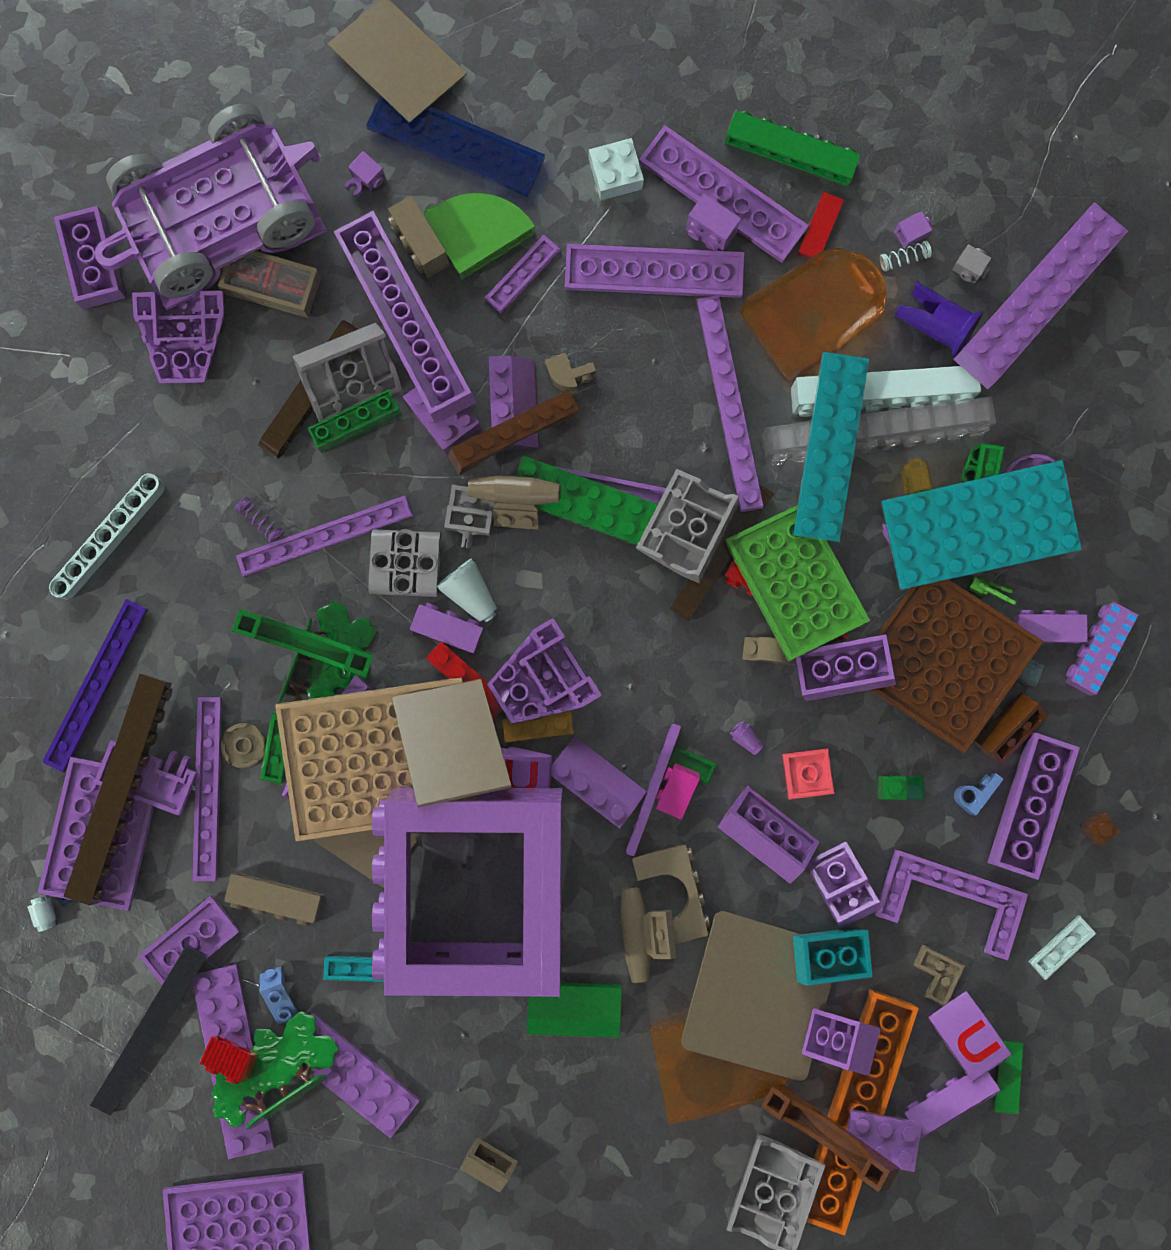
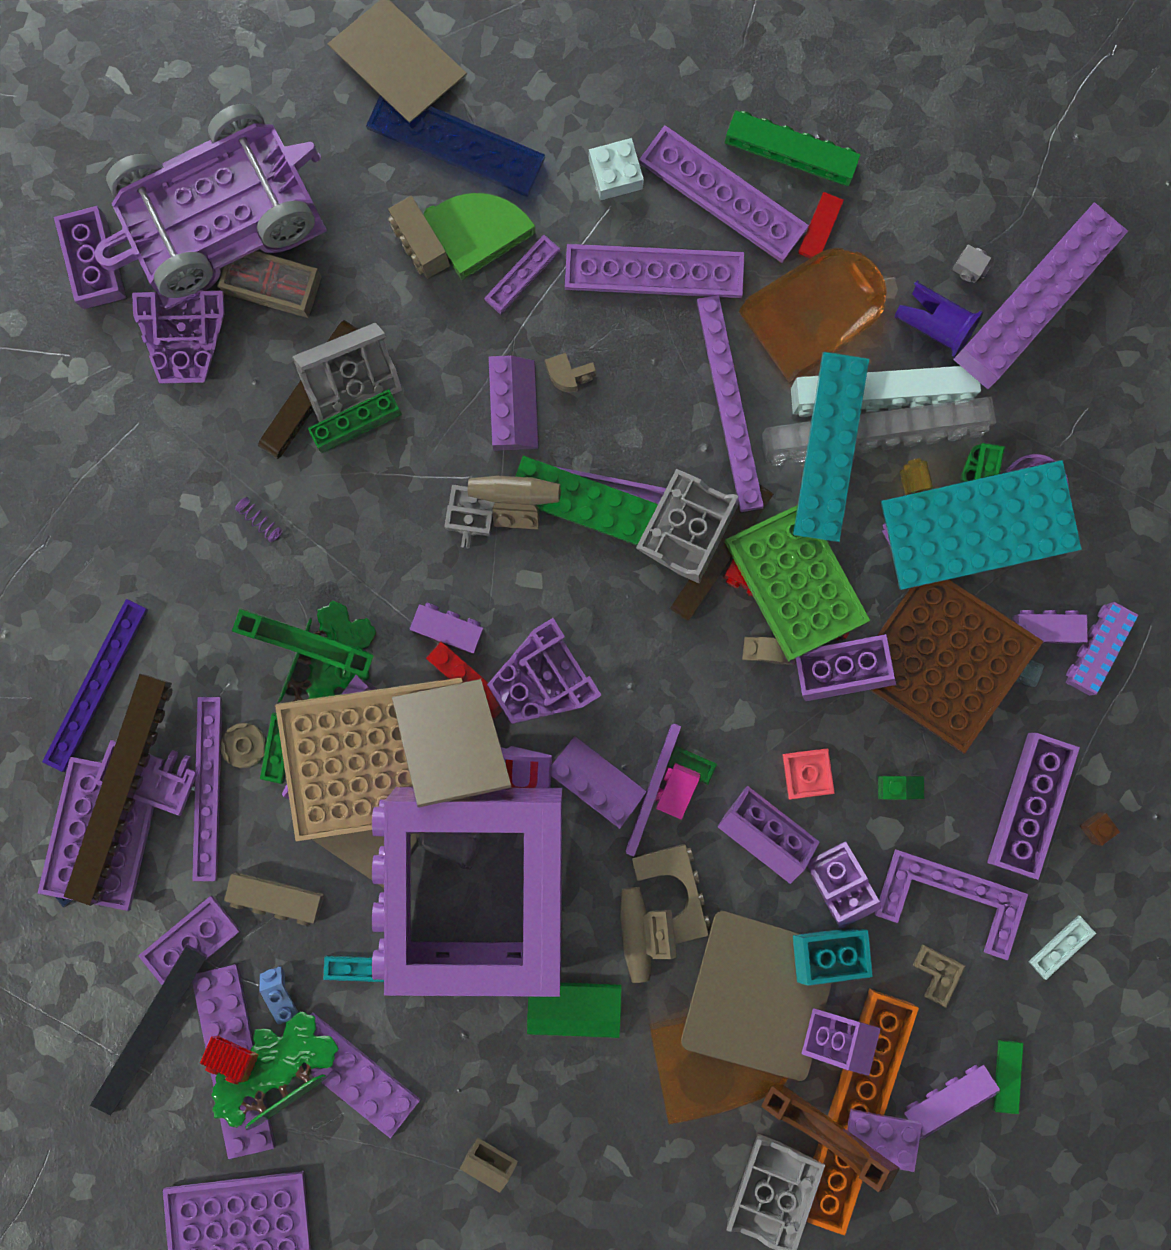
(42, 913): light aqua brick -> none
(96, 540): light aqua beam -> none
(324, 536): medium lavender tile -> none
(365, 173): medium lavender brick -> none
(383, 546): light grey connector -> none
(405, 317): medium lavender brick -> none
(447, 432): medium lavender brick -> none
(469, 591): light aqua cone -> none
(490, 442): reddish brown arch -> none
(542, 727): pearl gold brick -> none
(712, 224): medium lavender brick -> none
(745, 736): medium lavender cone -> none
(884, 262): light aqua piece -> none
(913, 229): medium lavender brick -> none
(969, 1036): medium lavender slope -> none
(980, 796): medium blue plate -> none
(981, 586): bright green plant -> none
(1011, 728): reddish brown brick -> none

